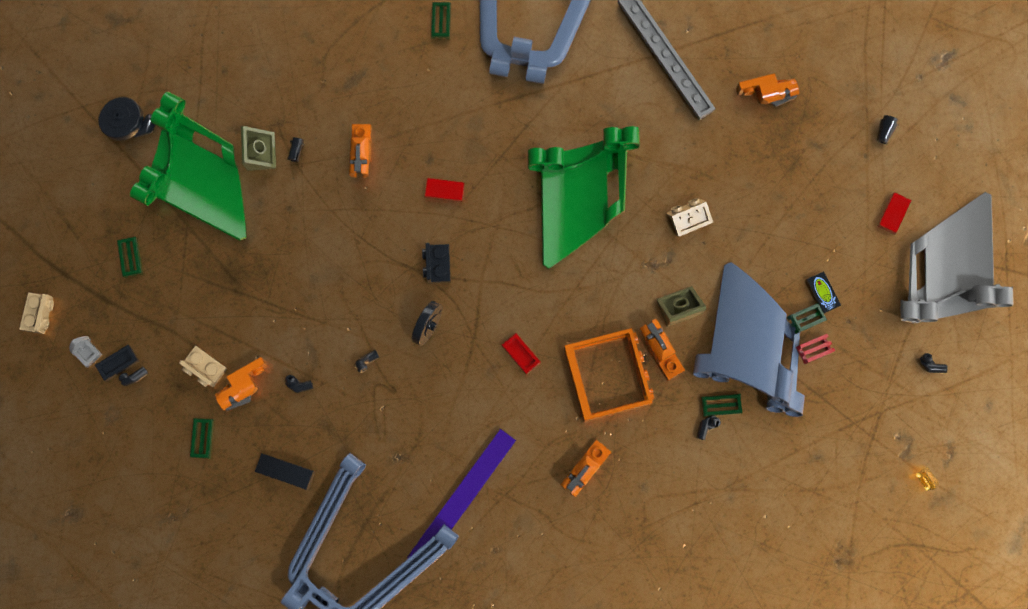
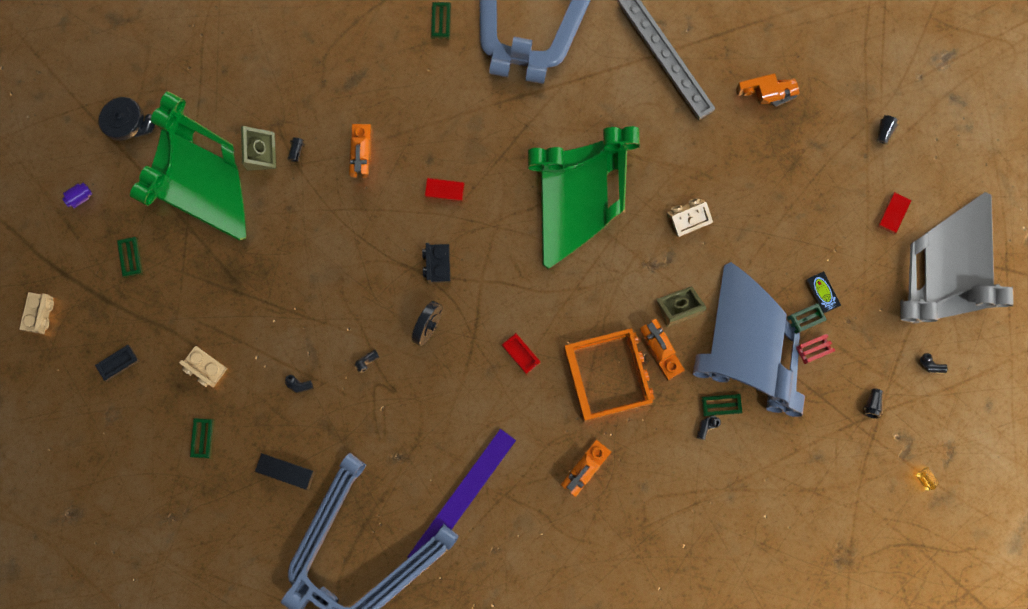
(77, 195): none -> dark purple brick
(84, 350): light grey tile -> none
(127, 380): black arm -> none
(241, 386): orange plate -> none
(874, 404): none -> black cone

